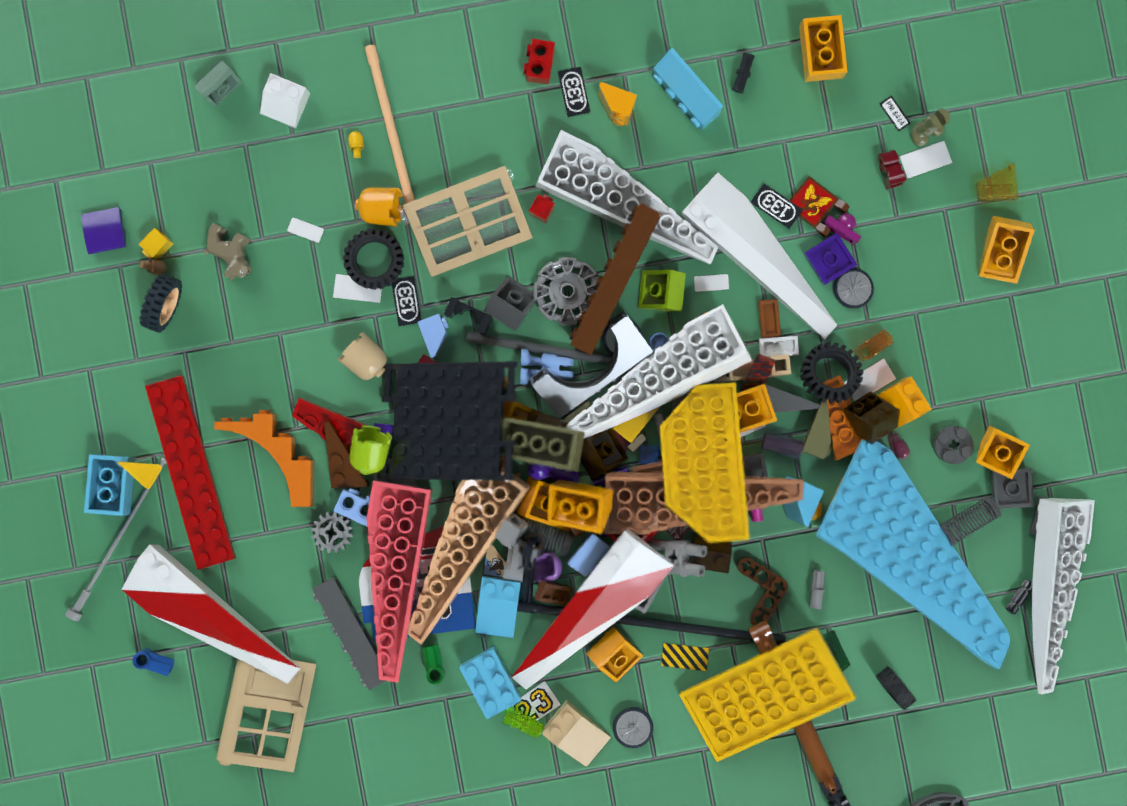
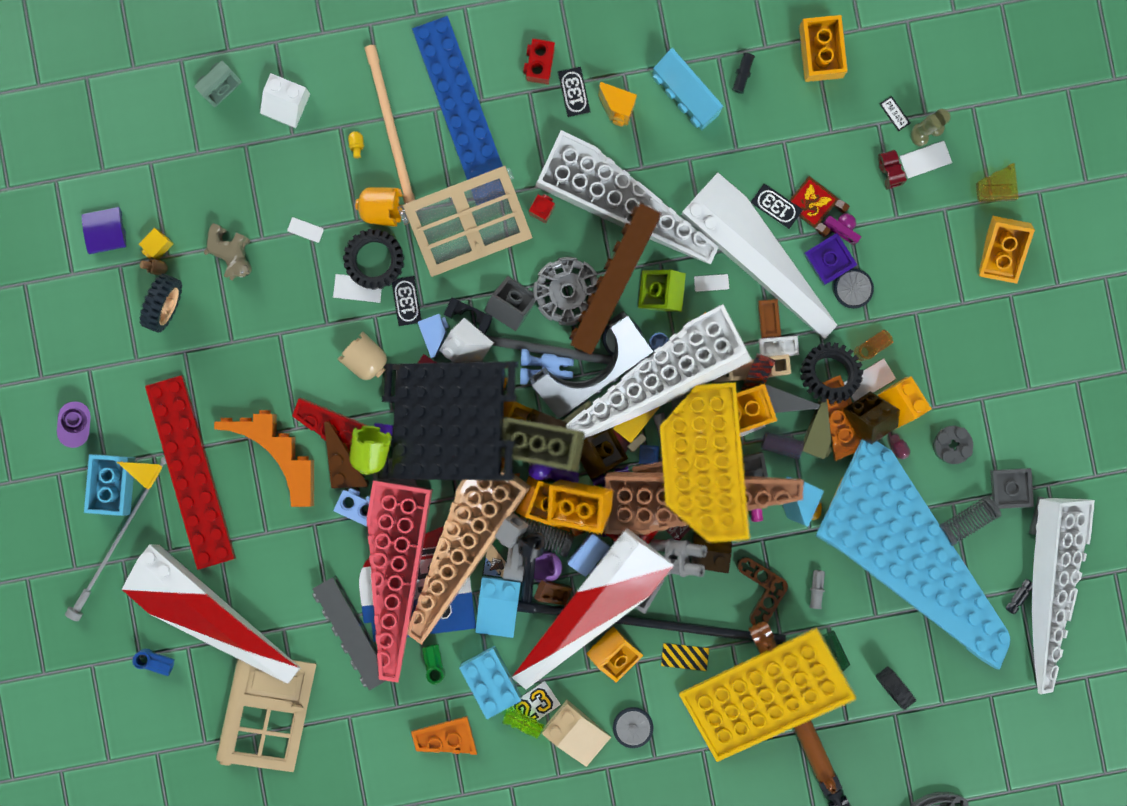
(73, 424): none -> medium lavender piece
(331, 540): light grey gear -> none
(447, 736): none -> orange wing
(457, 97): none -> blue plate
(465, 343): none -> white slope
(1001, 452): light orange slope -> none

